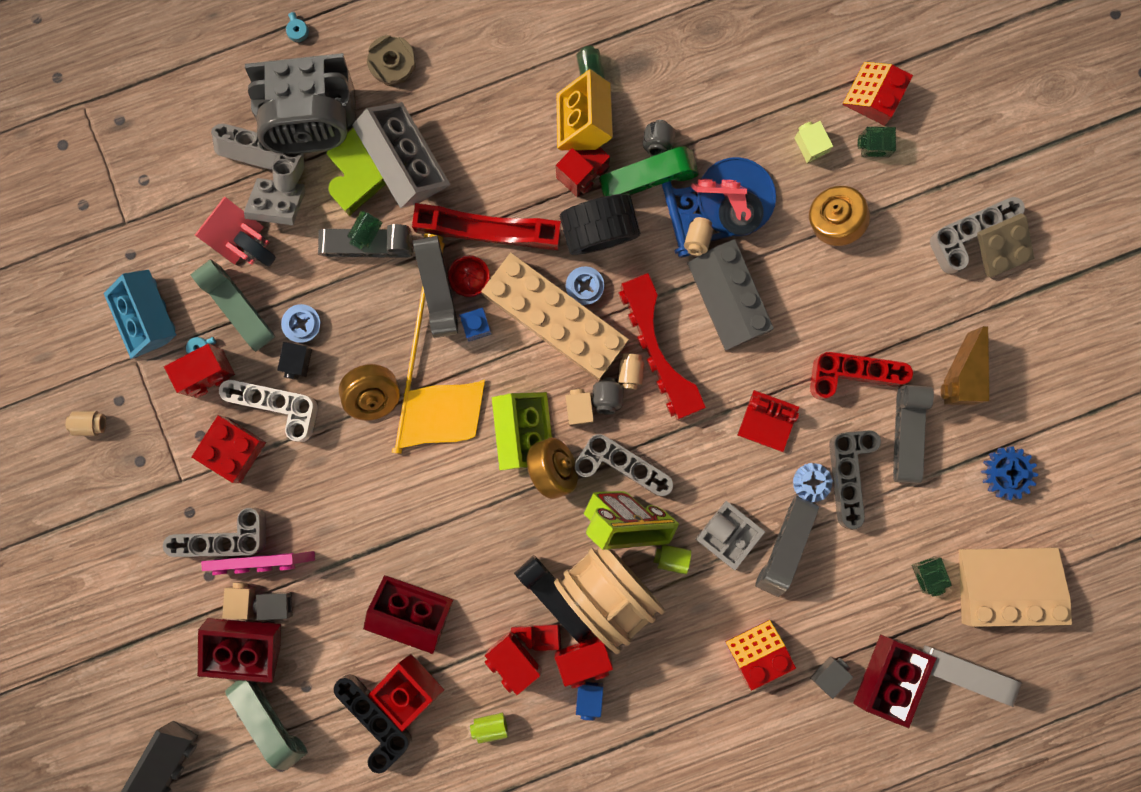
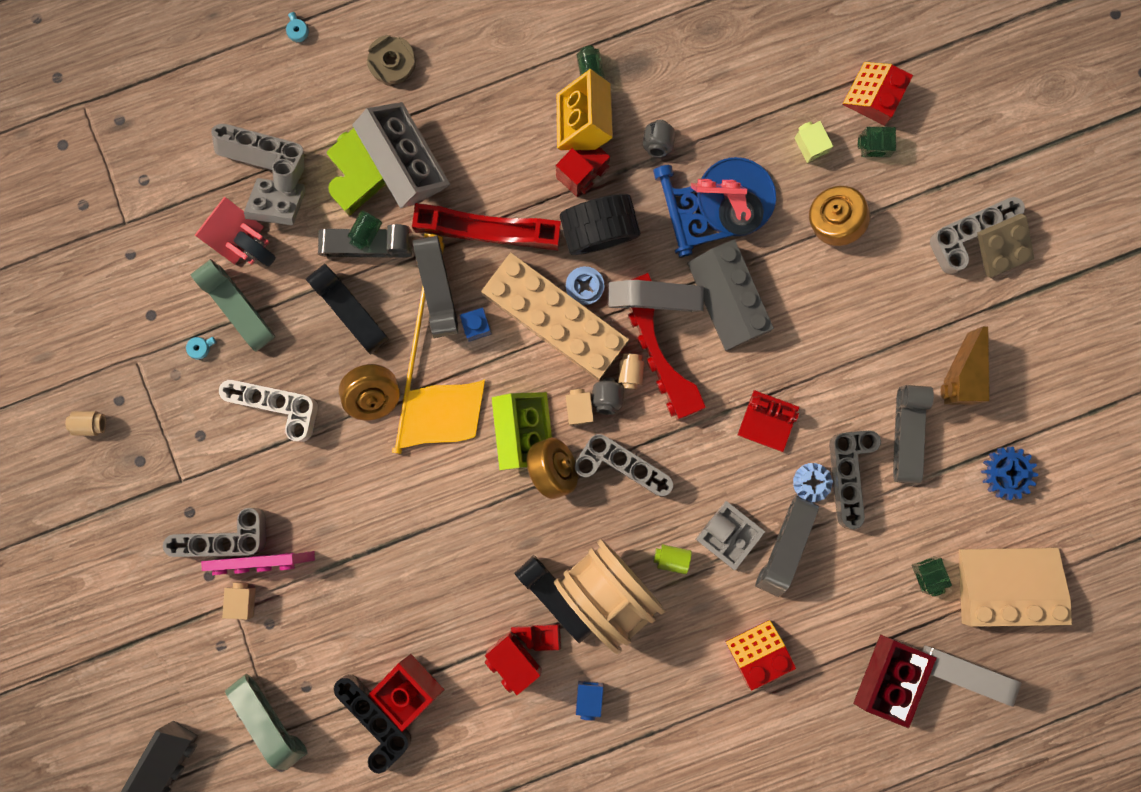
(139, 313): dark azure slope -> none
(199, 371): red brick -> none
(228, 449): red brick -> none
(238, 650): dark red slope -> none
(273, 605): dark grey brick -> none
(290, 322): light blue gear -> none
(294, 360): black brick -> none
(302, 103): dark grey brick -> none
(347, 308): none -> black beam
(407, 614): dark red slope -> none
(468, 275): red hat -> none
(489, 728): lime brick -> none
(583, 661): red brick -> none
(624, 523): lime brick -> none
(651, 172): green beam -> none
(655, 295): none -> light grey beam
(698, 236): tan brick -> none
(832, 676): dark grey brick -> none
(862, 372): red beam -> none

